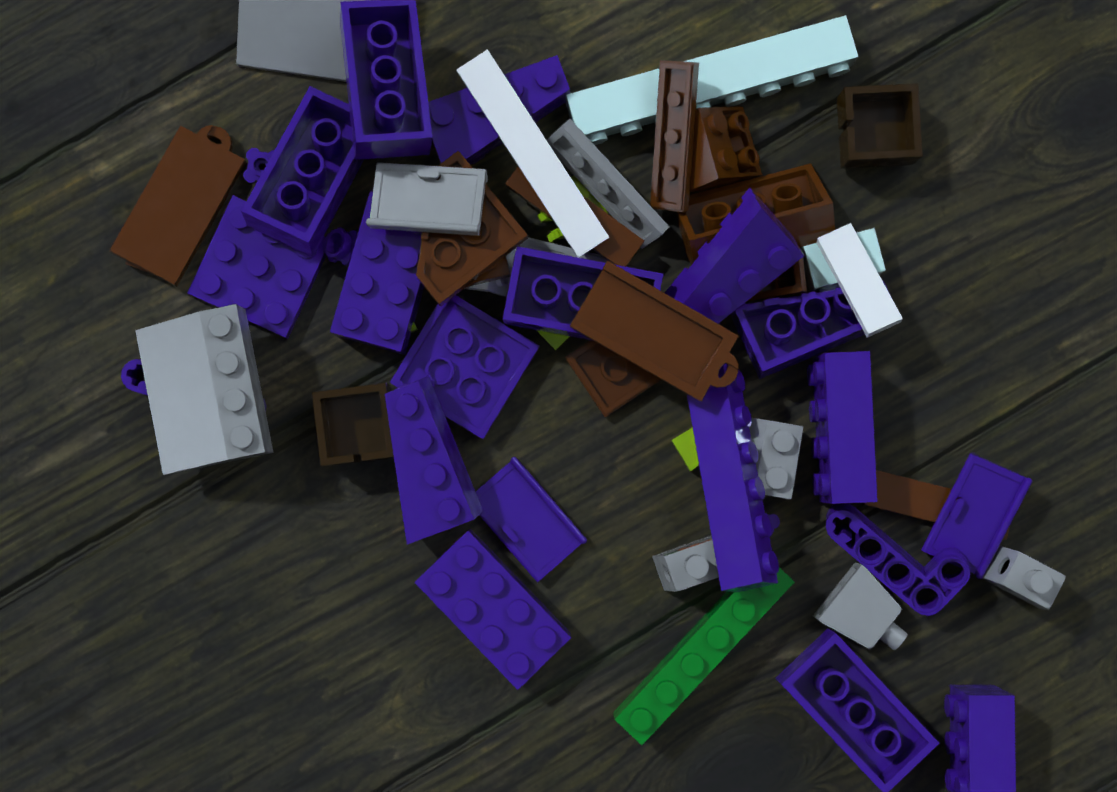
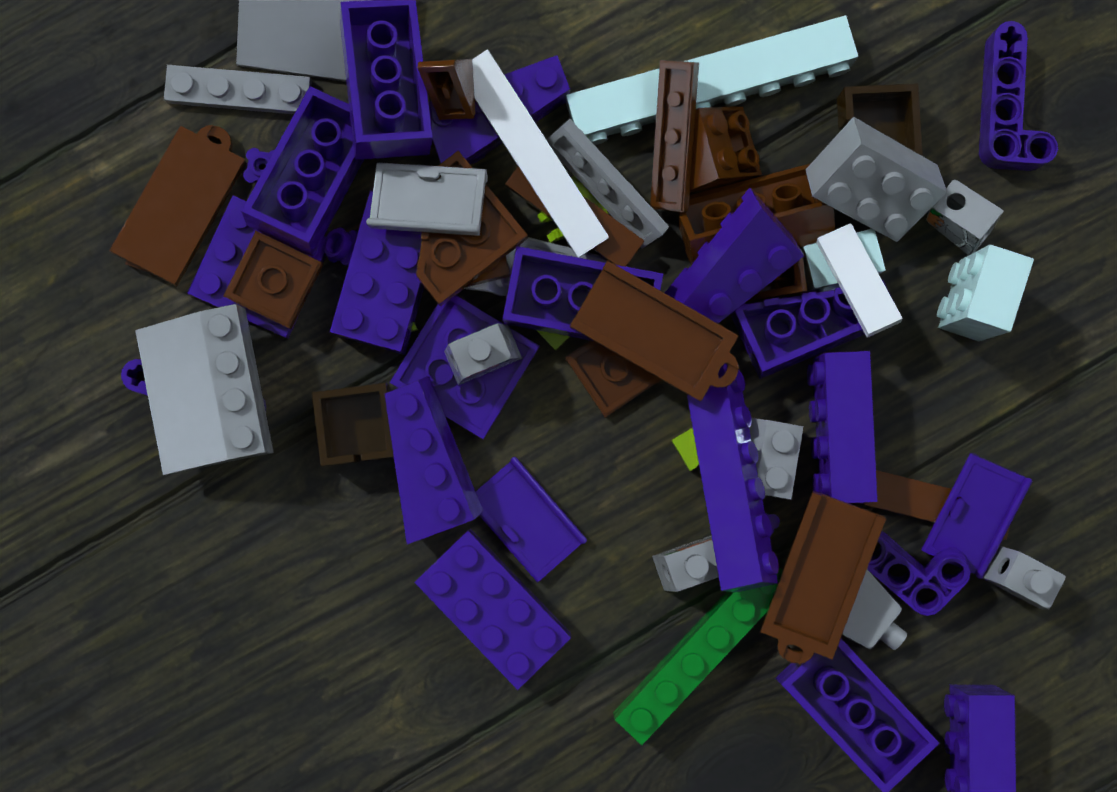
(234, 89): none -> light grey plate
(273, 279): none -> reddish brown plate
(450, 87): none -> reddish brown slope
(482, 352): none -> light grey torso
(821, 577): none -> reddish brown piece
(875, 180): none -> light grey brick
(969, 221): none -> light grey torso
(984, 293): none -> light aqua brick
(1011, 98): none -> dark purple beam

